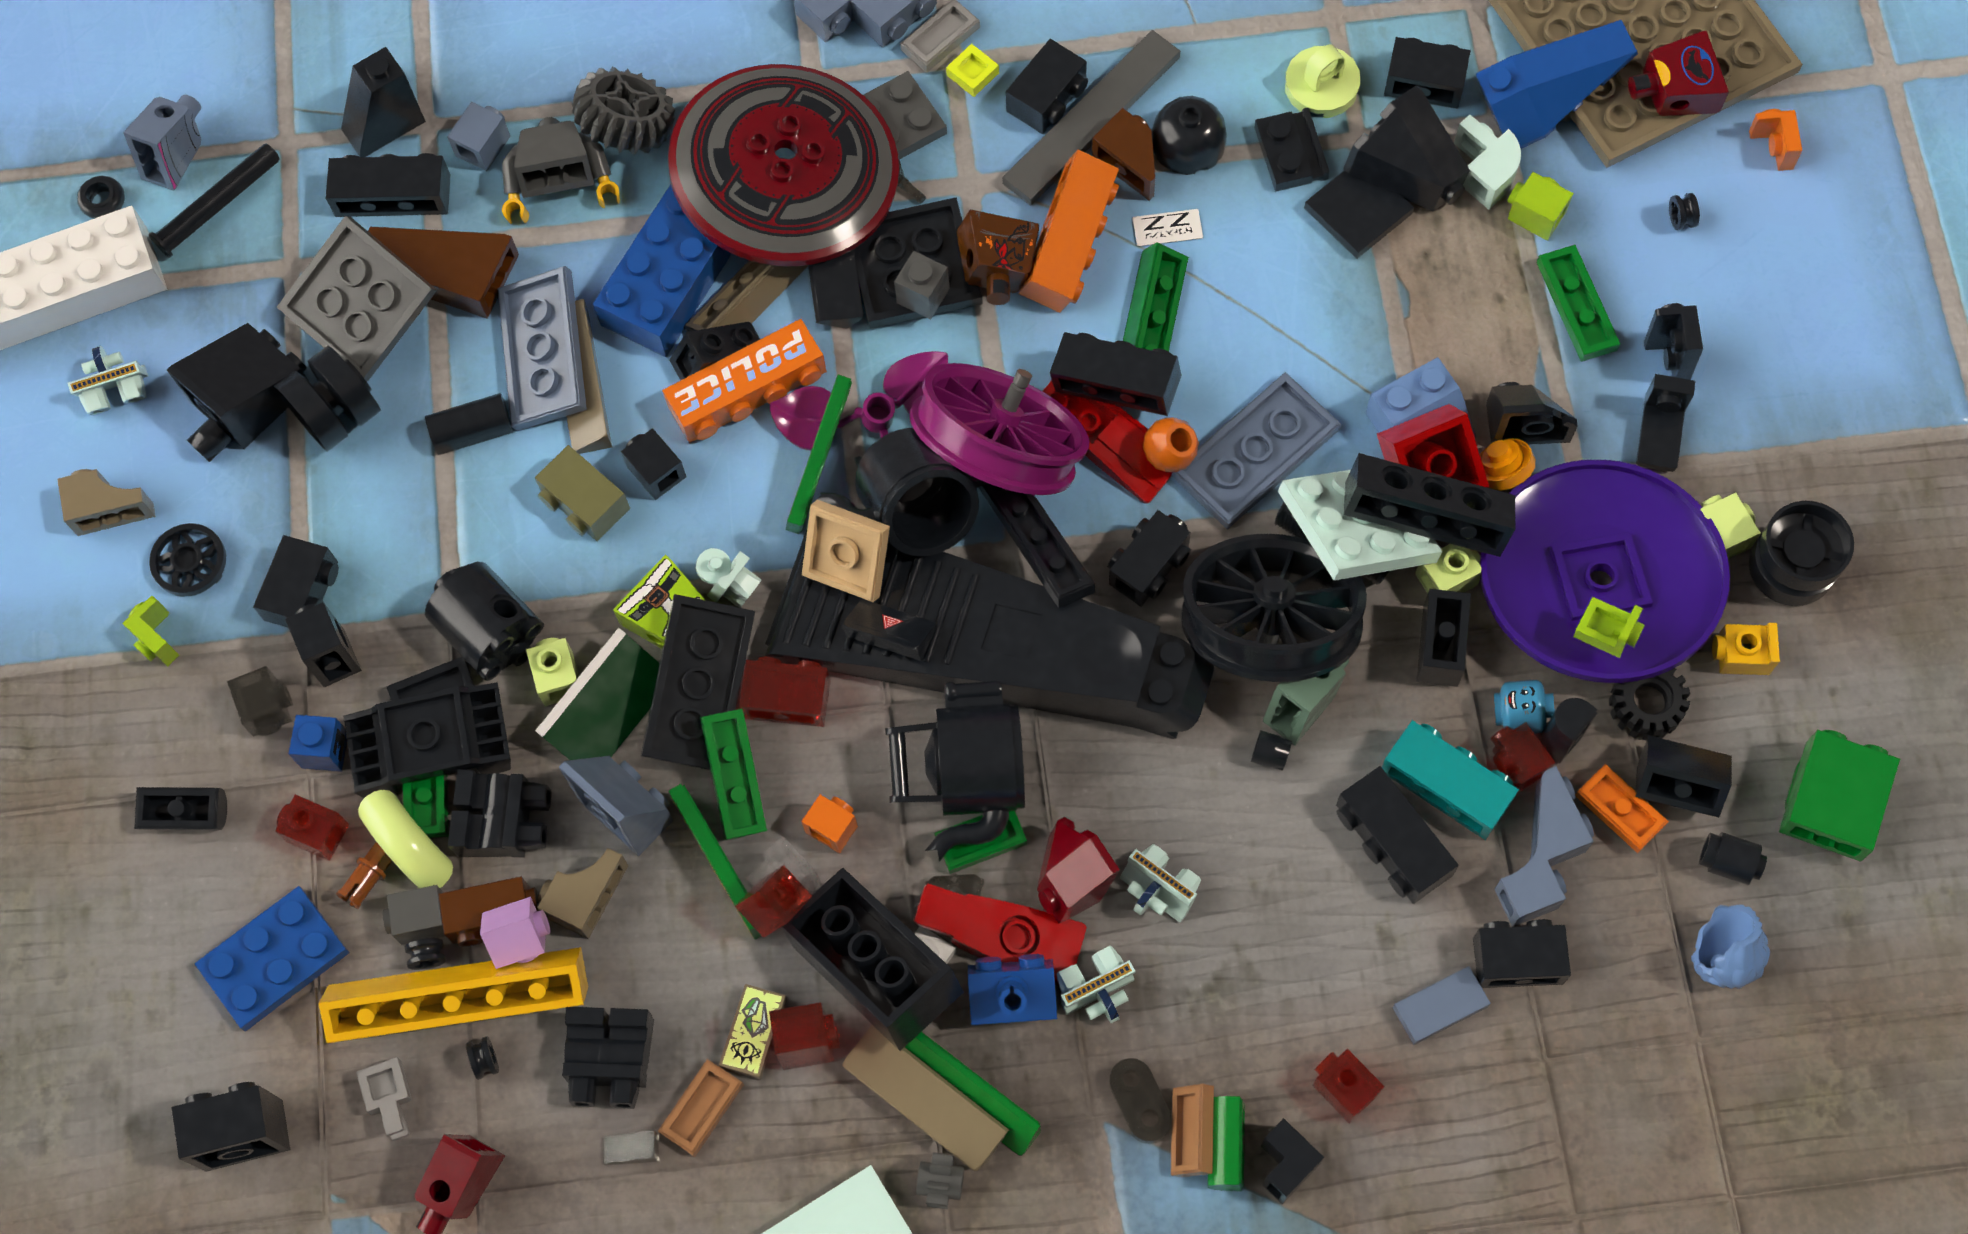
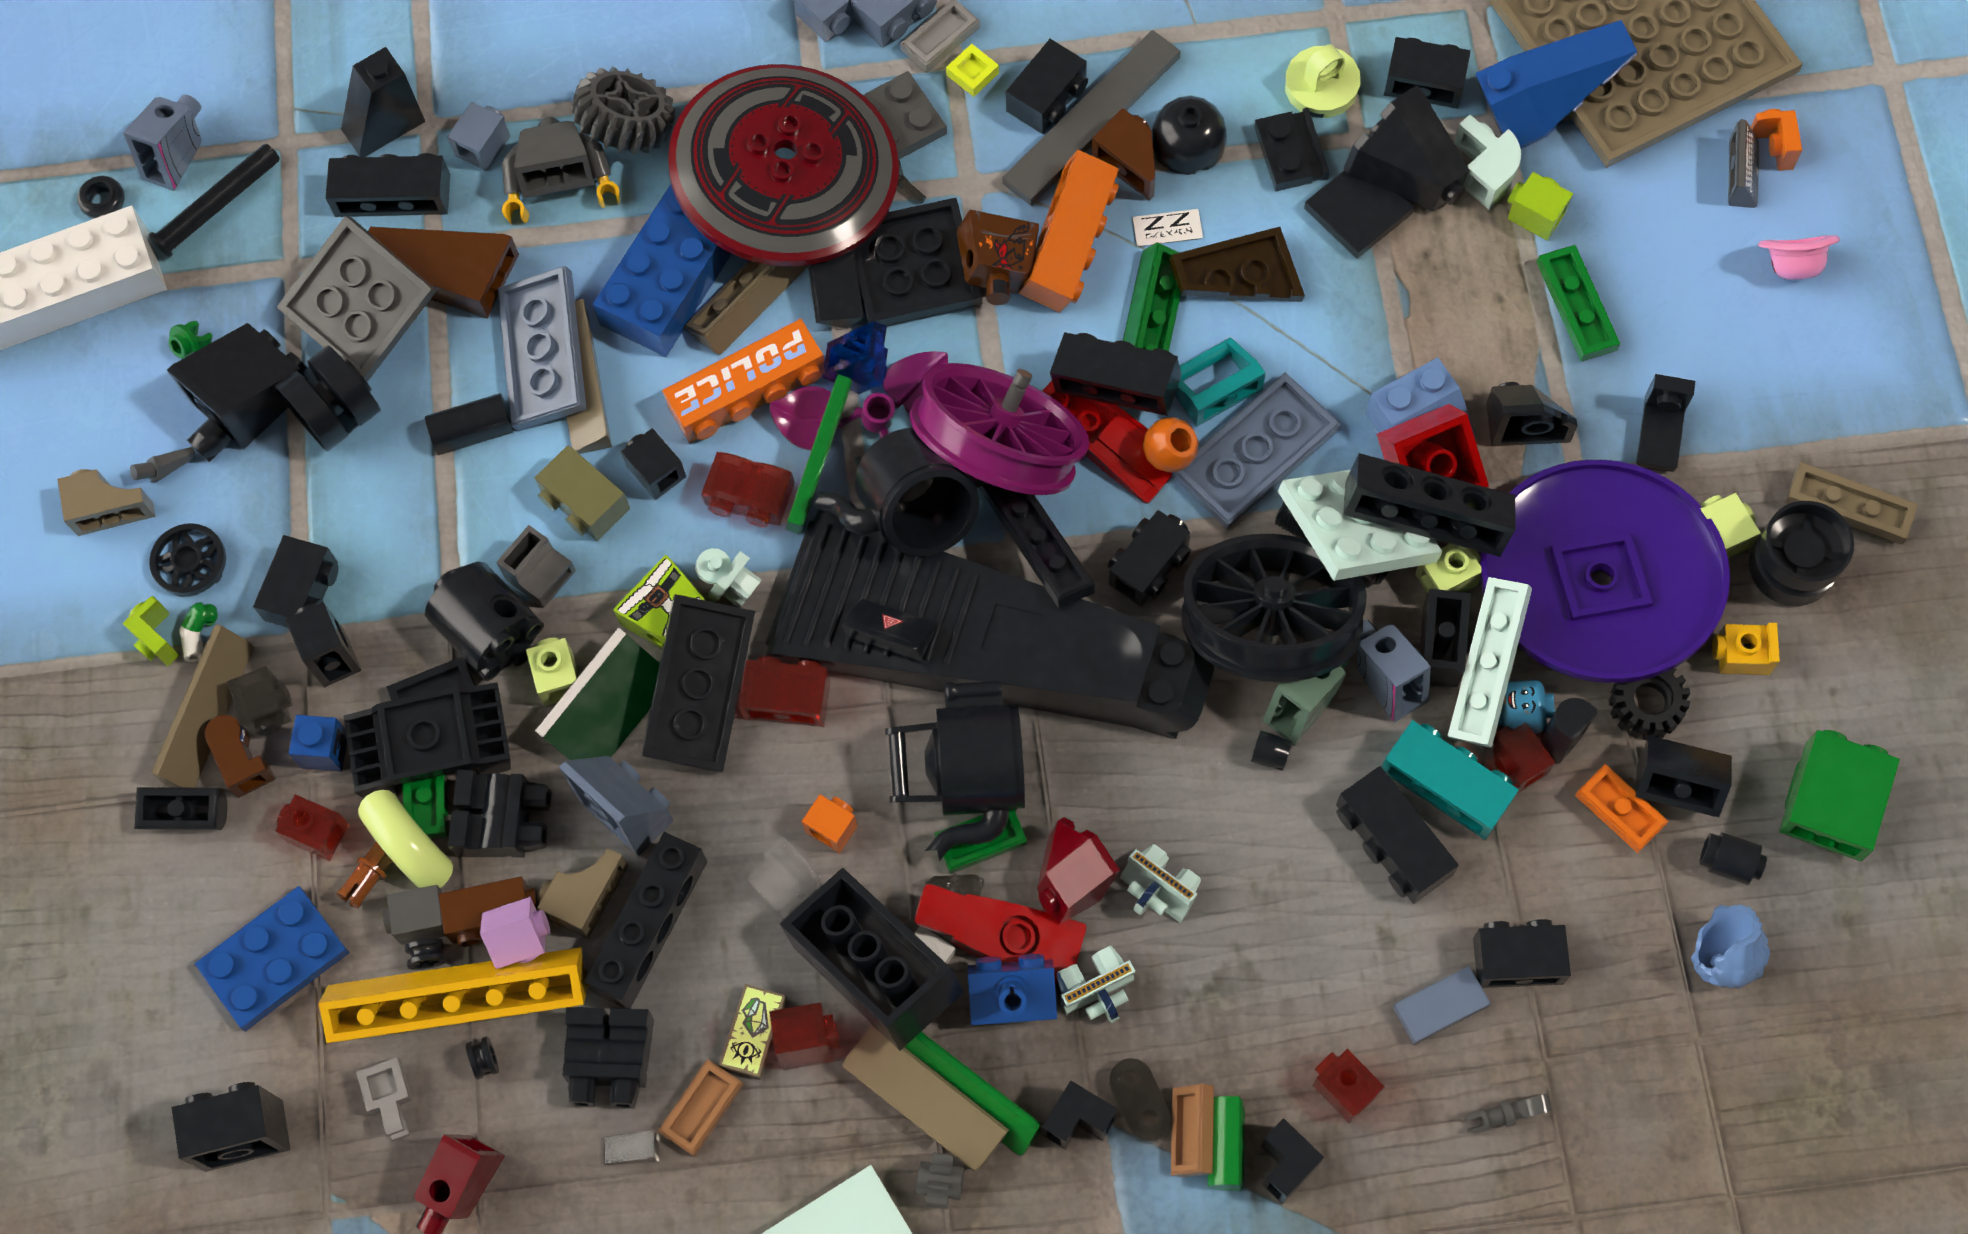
(125, 377): light aqua hips -> none
(161, 465): none -> dark grey bar
(184, 339): none -> green plate
(191, 629): none -> arm
(205, 698): none -> dark tan slope
(230, 749): none -> reddish brown leg
(535, 566): none -> flat silver piece
(646, 921): none -> black brick
(707, 346): black bracket -> none
(711, 849): green tile -> none
(733, 774): green plate -> none
(747, 489): none -> clear red brick
(773, 901): clear red brick -> none
(845, 550): tan tile -> none
(858, 357): none -> clear blue arch
(922, 285): dark grey brick -> none
(1078, 1109): none -> black piece
(1225, 393): none -> teal tile
(1240, 268): none -> dark brown wing
(1393, 670): none -> sand blue torso
(1490, 662): none -> light aqua plate
(1507, 463): light orange plate -> none
(1509, 1112): none -> dark grey piece
(1557, 835): sand blue arch -> none
(1609, 627): lime bracket -> none
(1679, 334): black bracket -> none
(1682, 78): dark red torso -> none
(1684, 211): black bush -> none
(1743, 166): none -> dark grey slope
(1799, 257): none -> bright pink hat
(1857, 503): none -> dark tan plate

